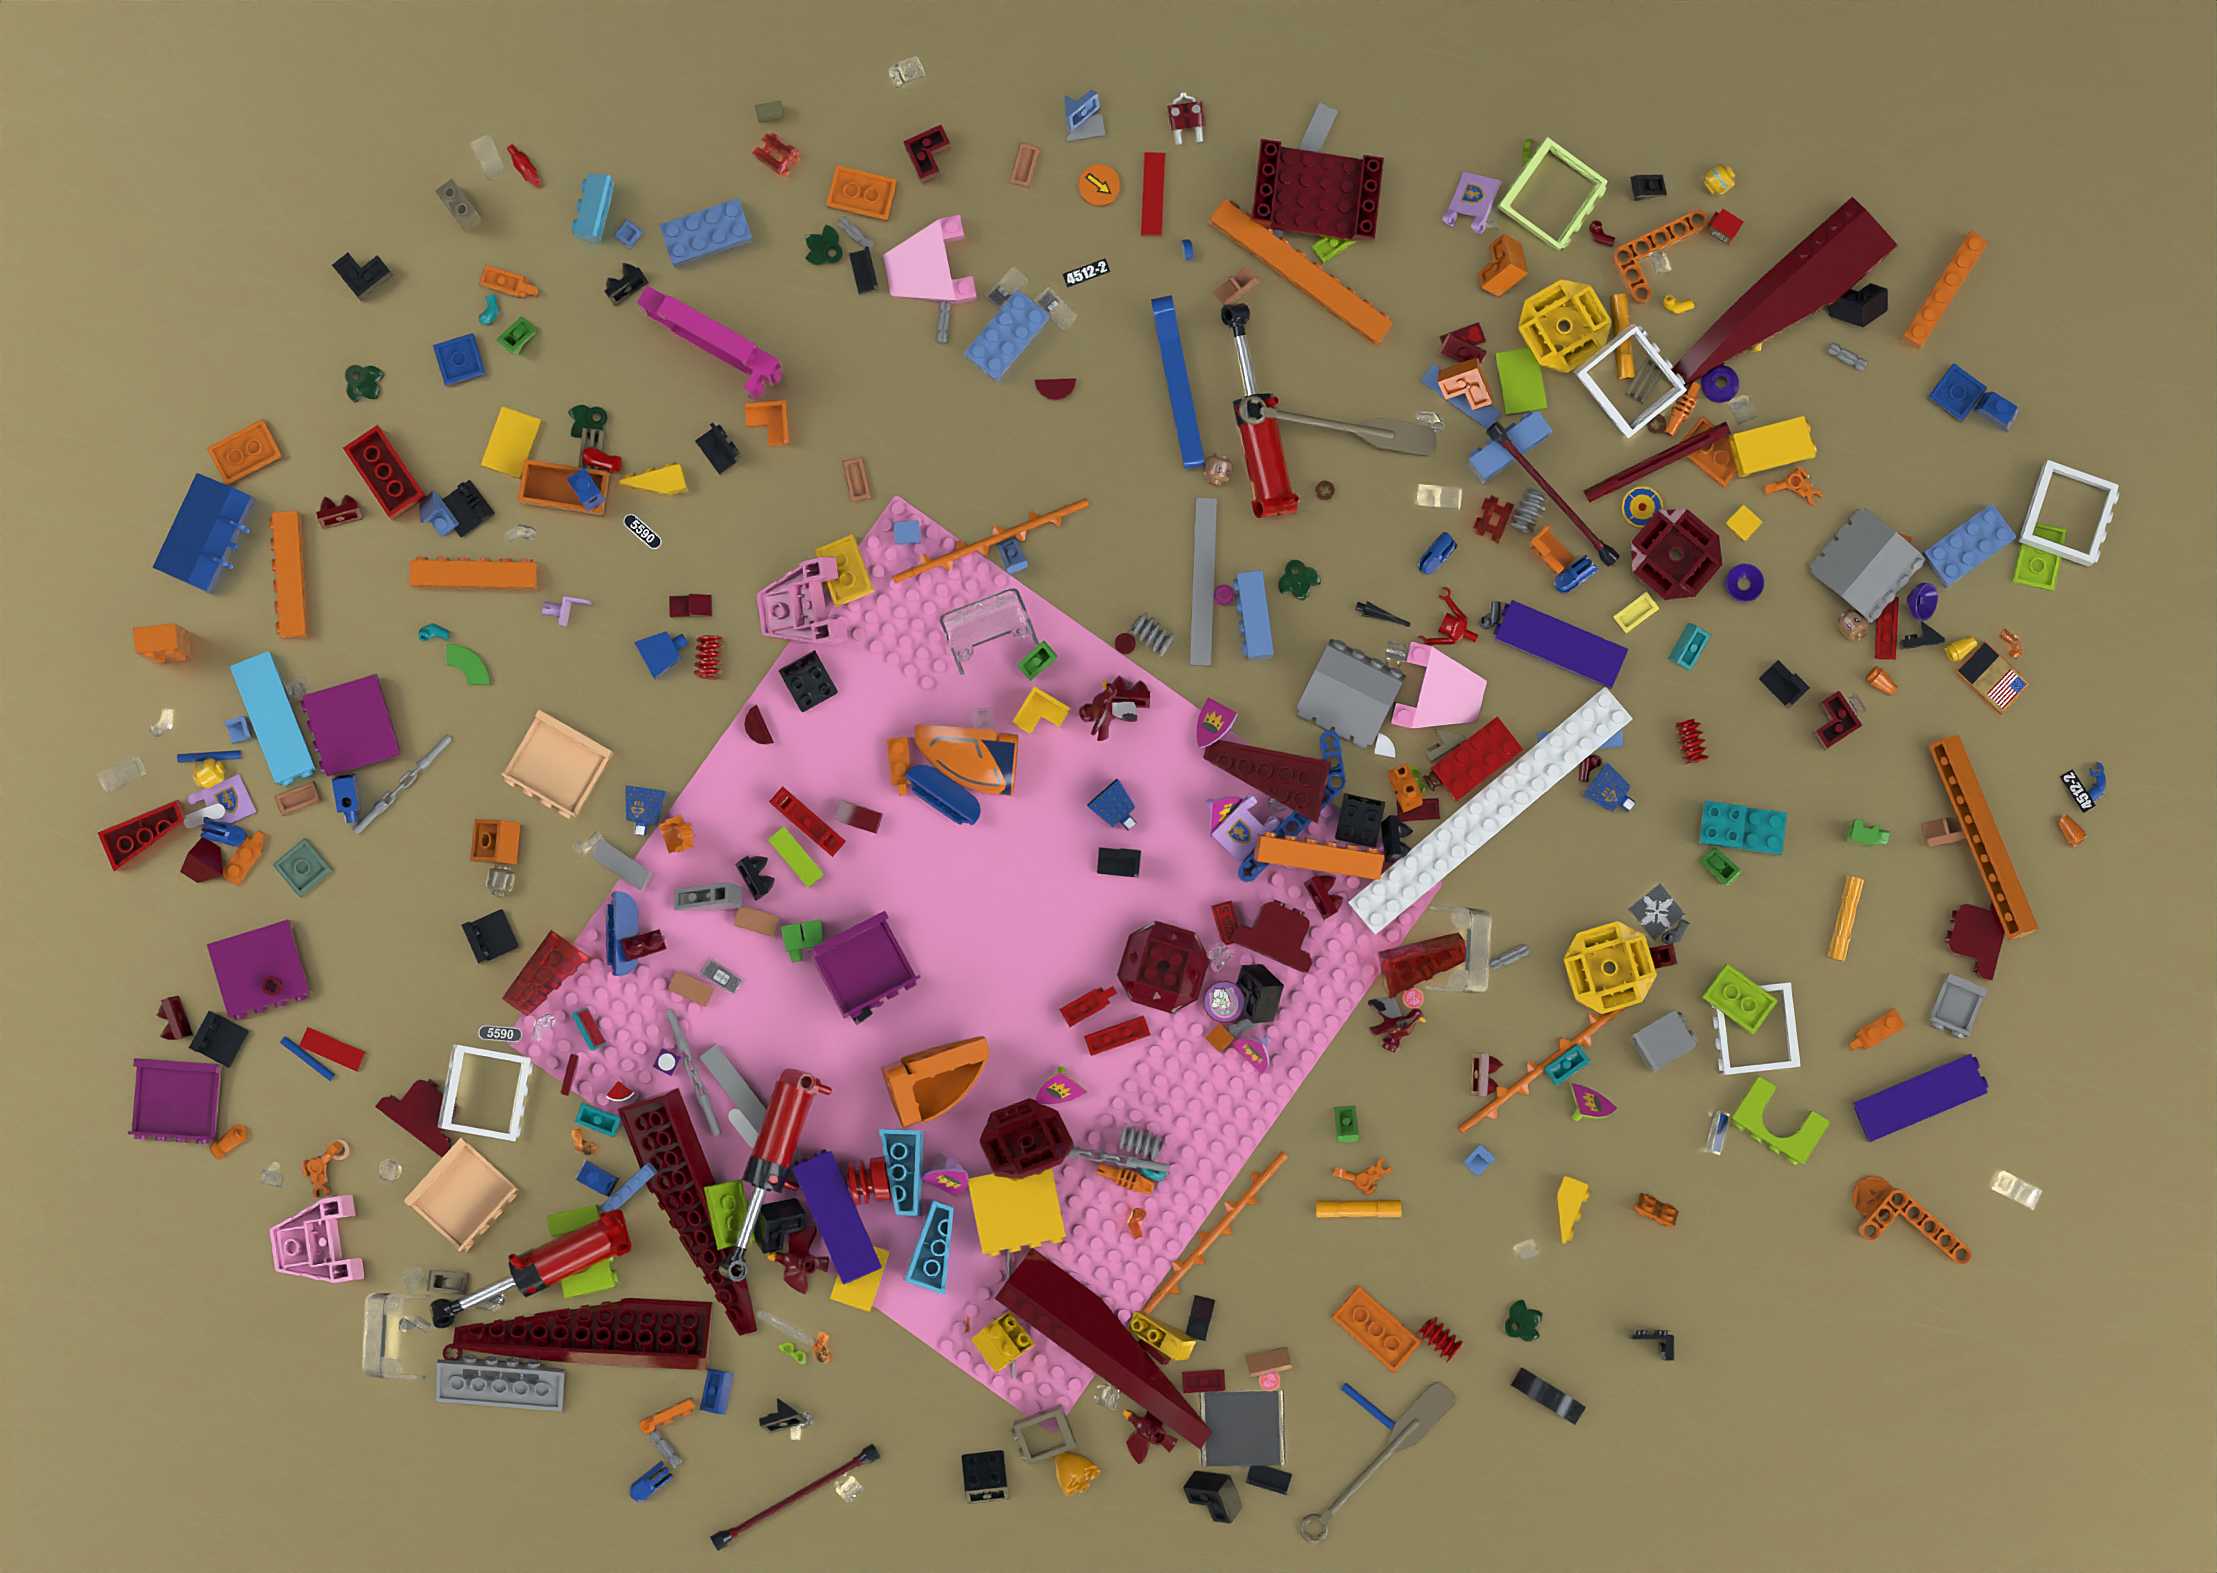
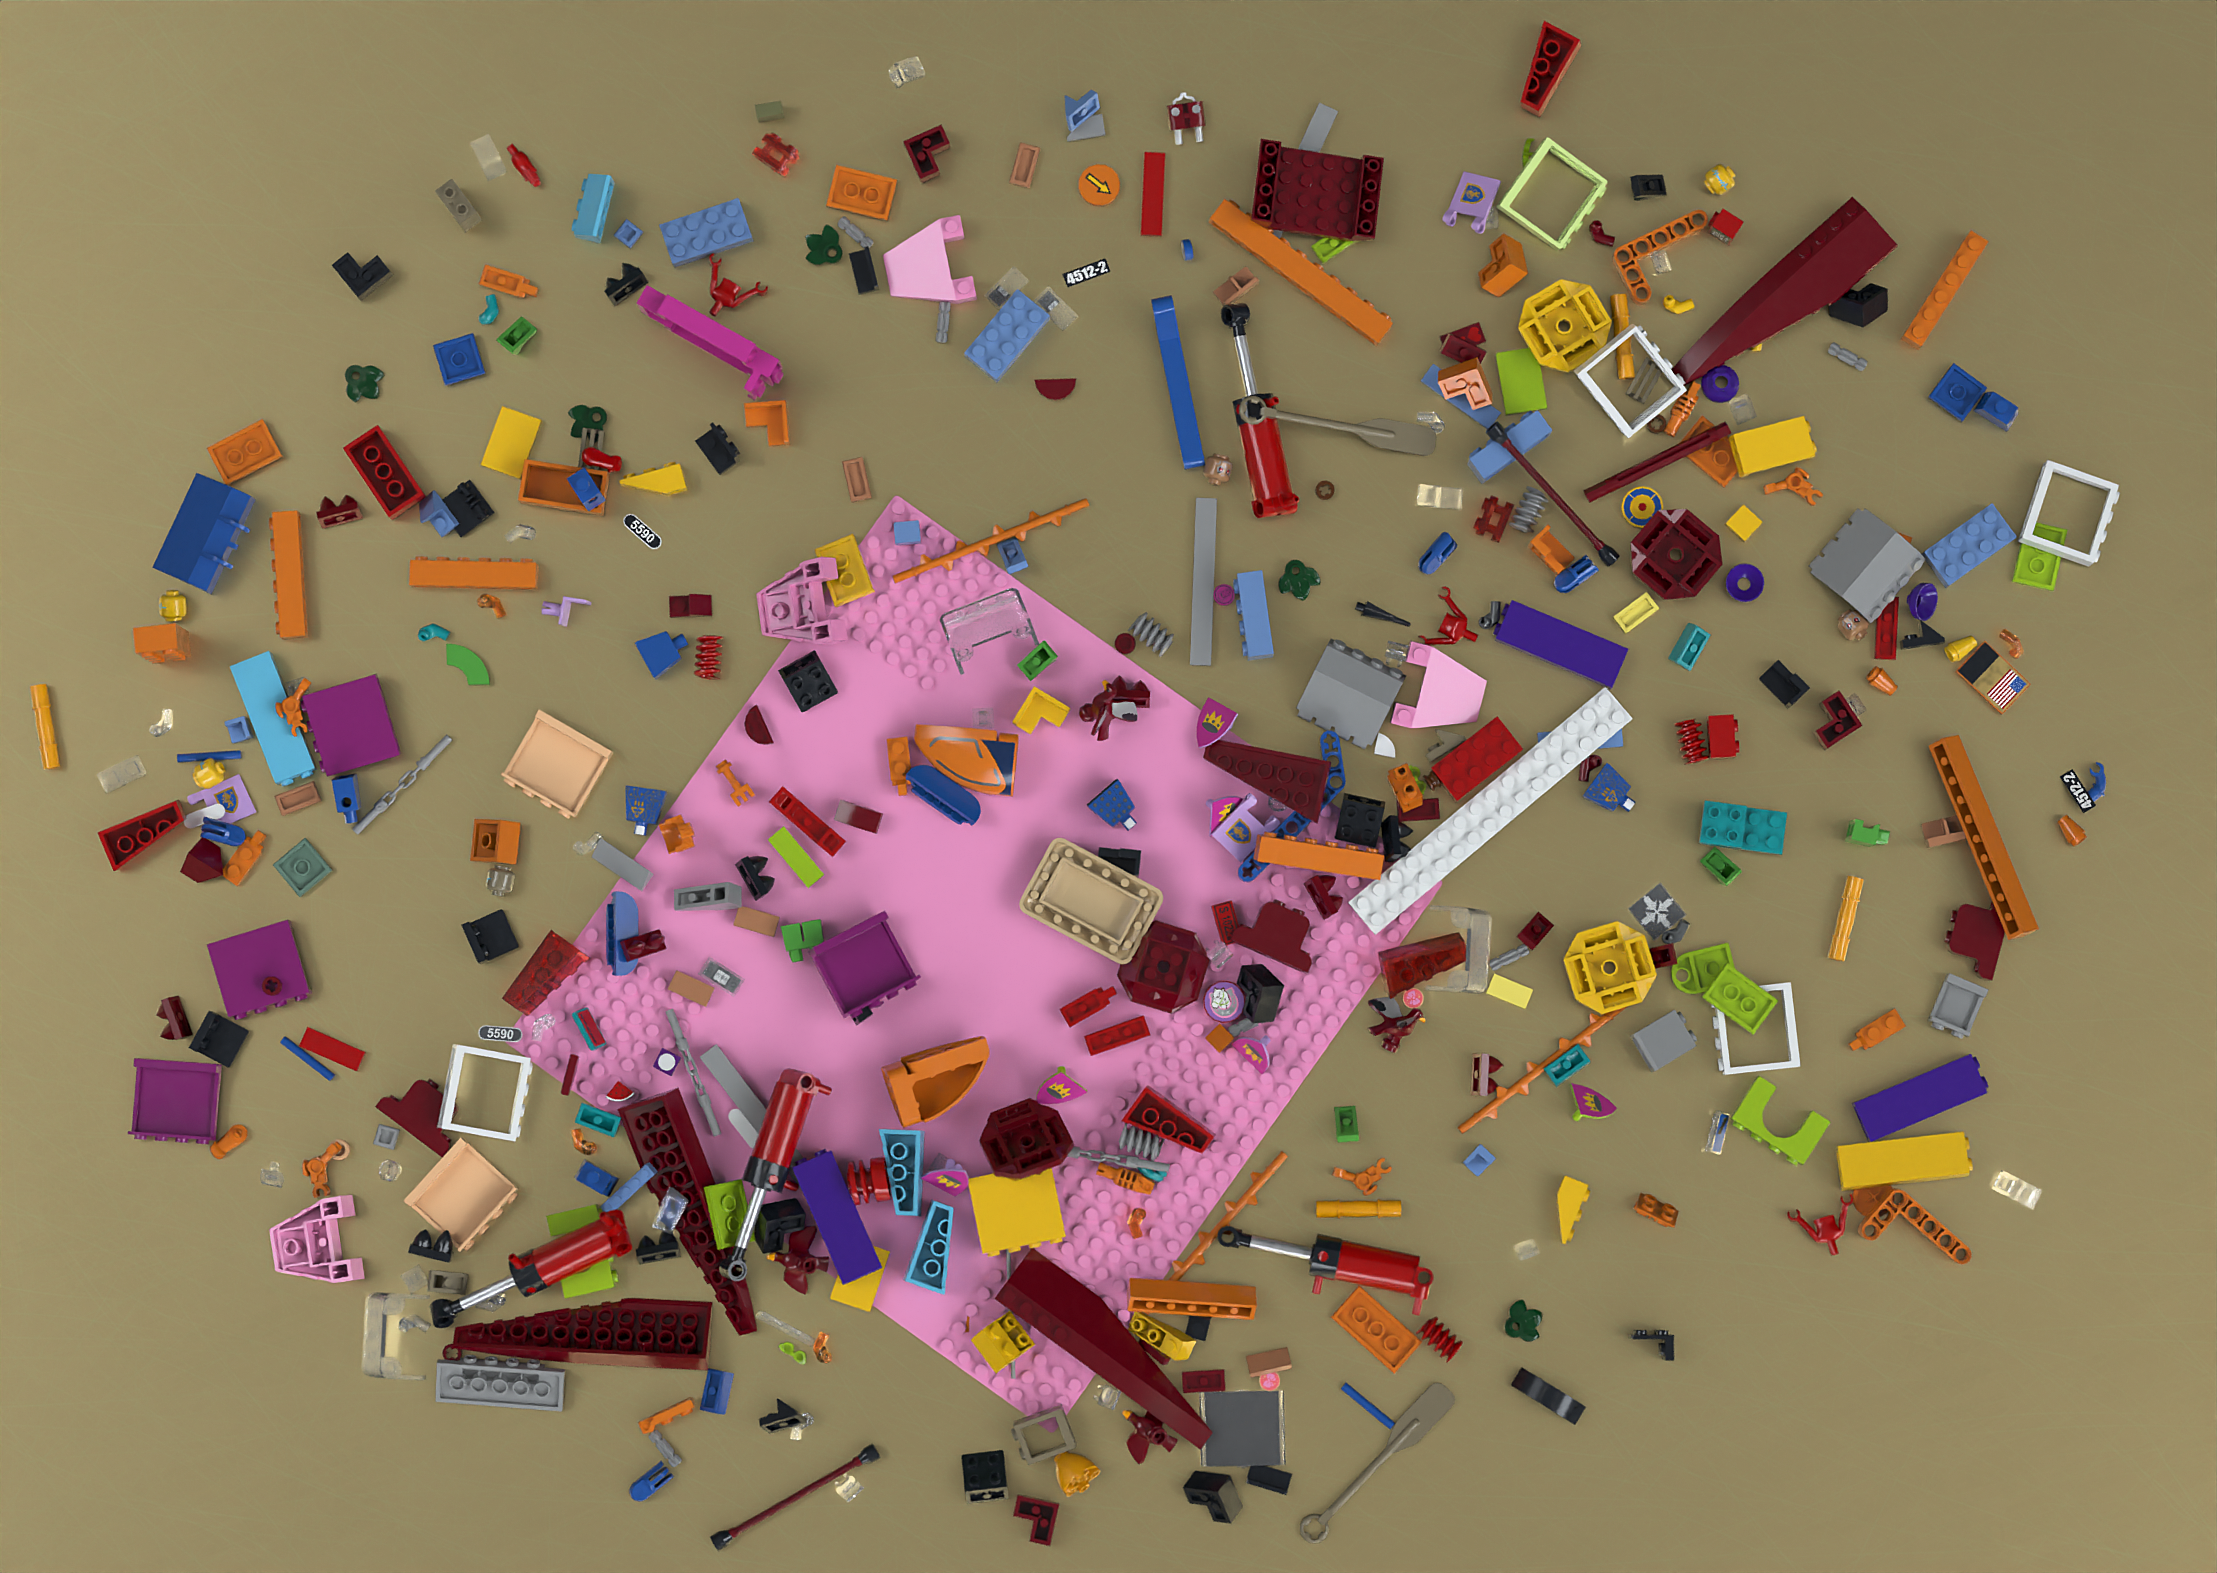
(44, 726): none -> light orange piece
(172, 605): none -> yellow head
(291, 706): none -> orange piece
(386, 1136): none -> light grey tile
(442, 1248): none -> black tile
(493, 602): none -> clear orange arm
(649, 1252): none -> black tile
(670, 1211): none -> clear slope
(727, 291): none -> red piece
(739, 790): none -> orange hinge
(1042, 1513): none -> dark red brick
(1091, 901): none -> tan wedge
(1162, 1117): none -> red wedge
(1191, 1298): none -> orange brick
(1348, 1262): none -> red piece
(1509, 991): none -> light yellow tile
(1535, 930): none -> dark red slope
(1550, 63): none -> red wedge
(1701, 967): none -> lime tile
(1721, 736): none -> red brick
(1826, 1227): none -> red piece
(1903, 1161): none -> yellow brick

